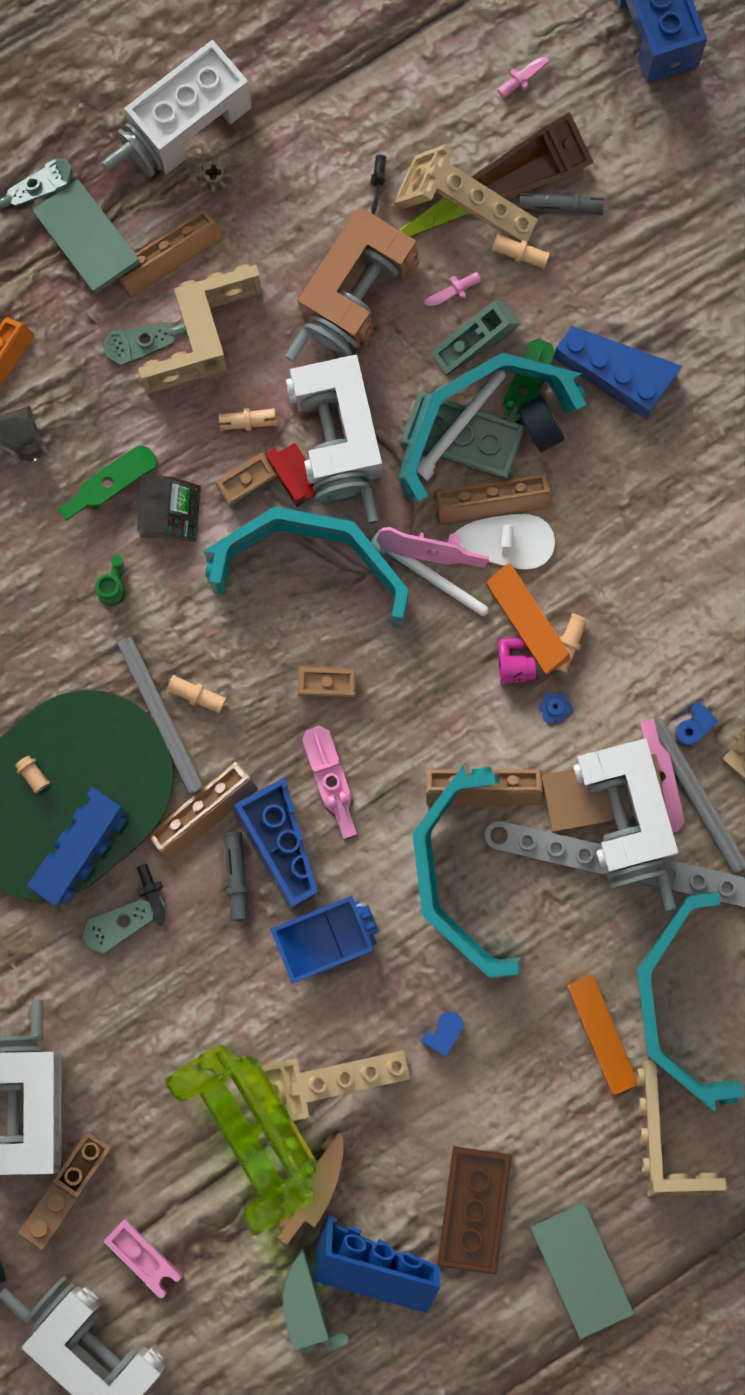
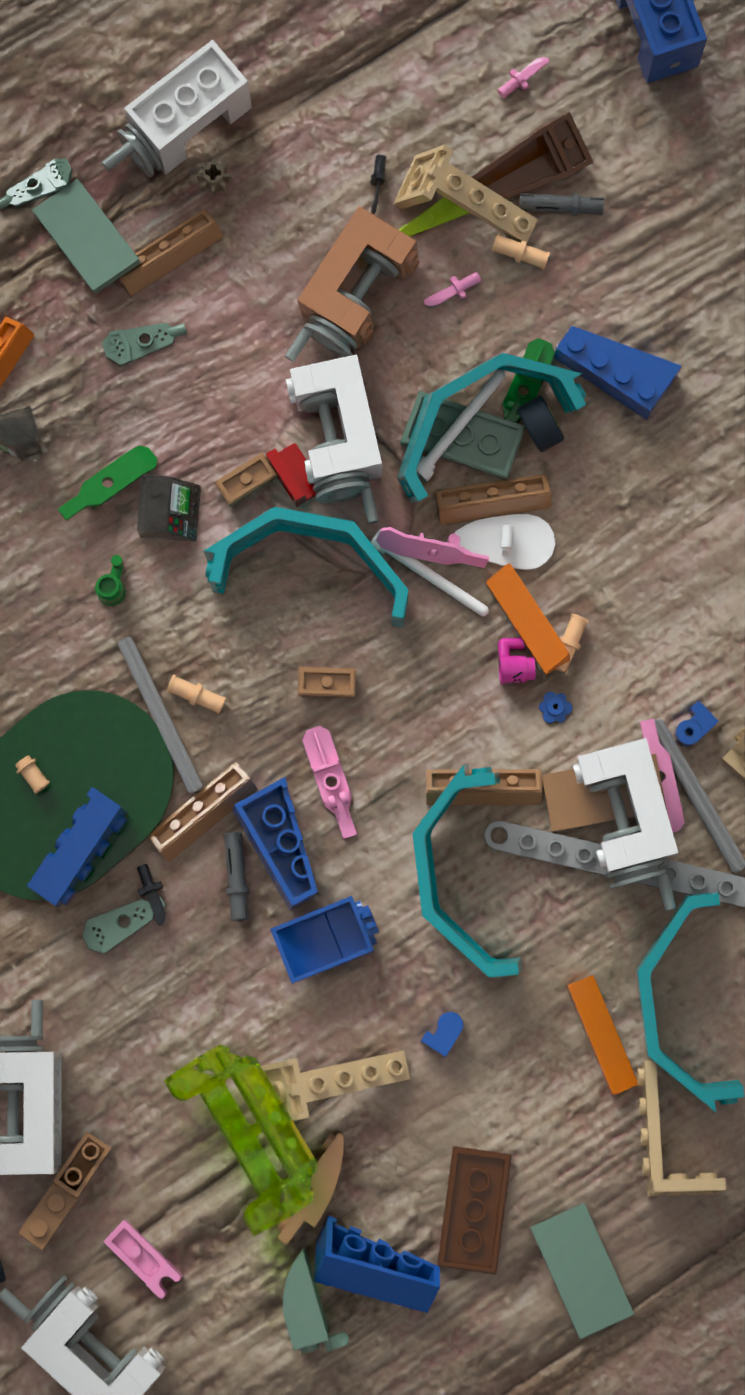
(195, 304): tan bracket -> none
(248, 419): light nougat pin -> none
(476, 336): sand green slope -> none

